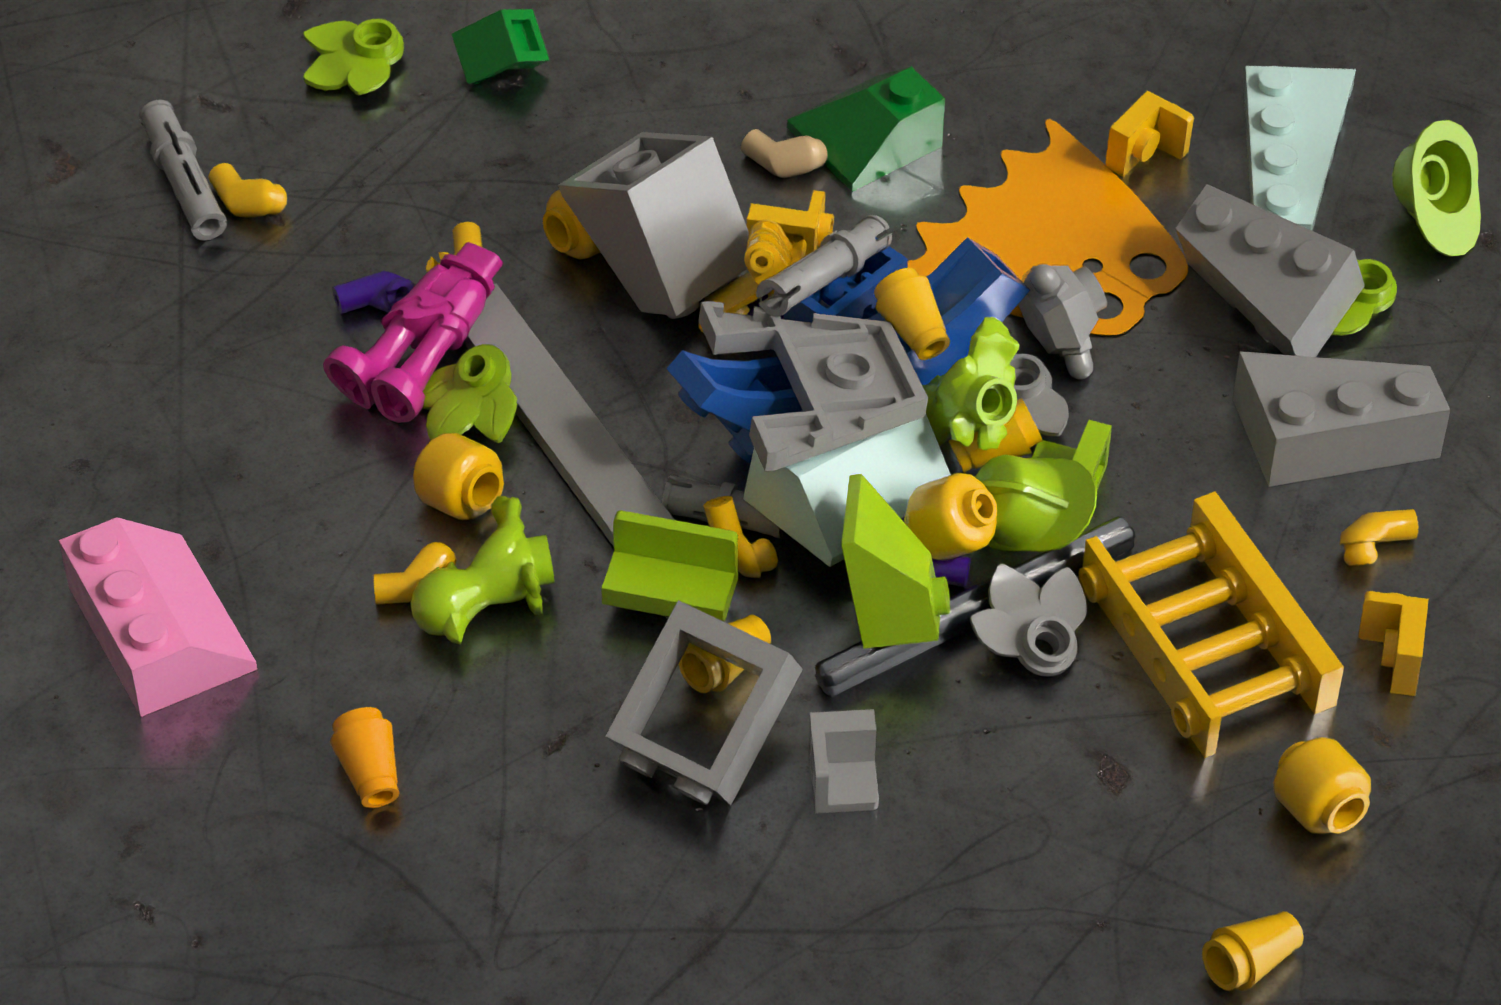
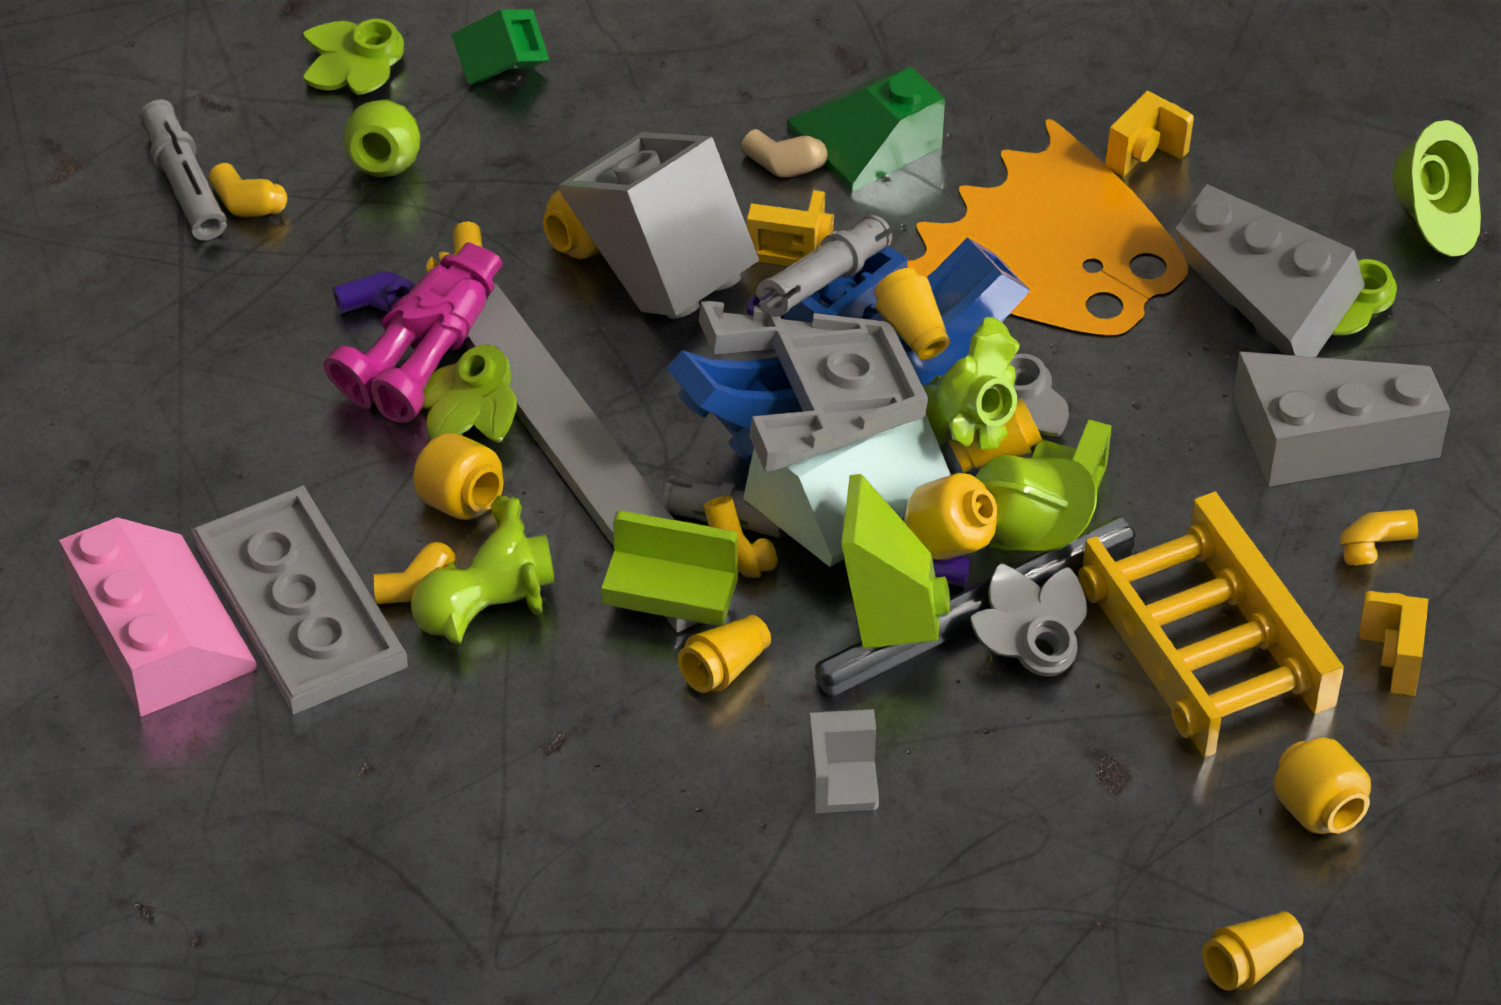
(299, 599): none -> light grey tile
(367, 754): light orange cone -> none
(380, 132): none -> lime piece
(765, 256): yellow hinge -> none
(776, 680): light grey window -> none
(1063, 312): light grey rock -> none
(1293, 135): light aqua wing -> none

